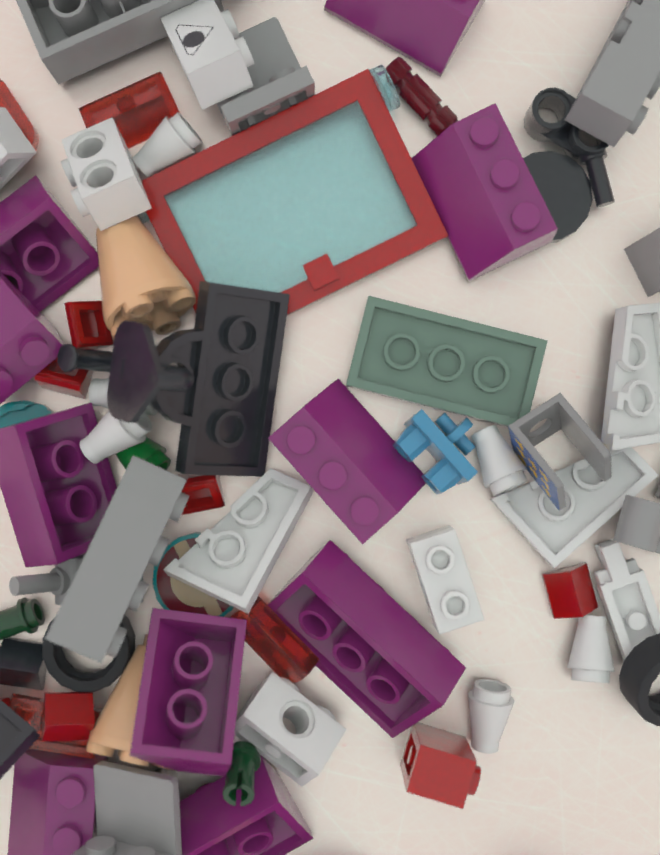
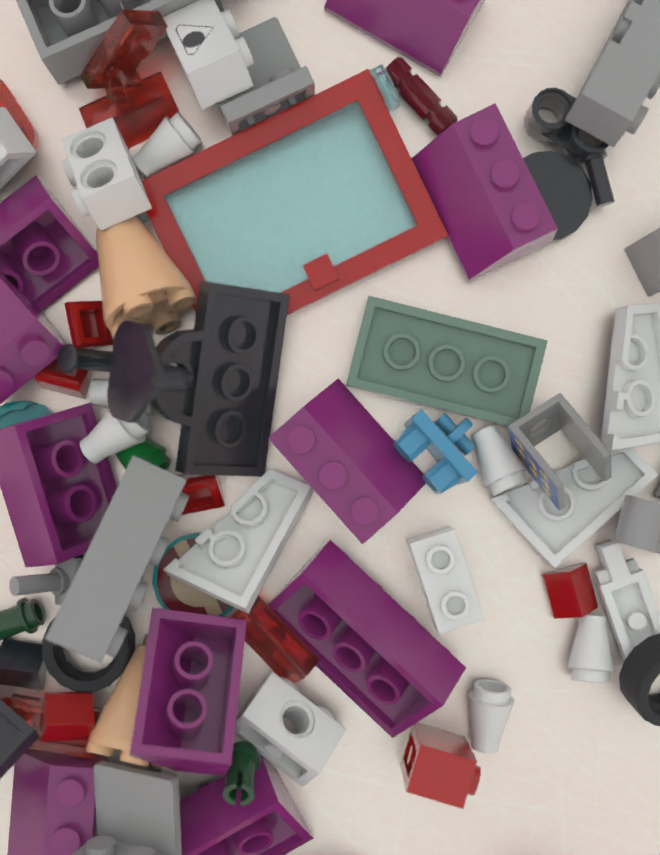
(121, 52): none -> clear red plate

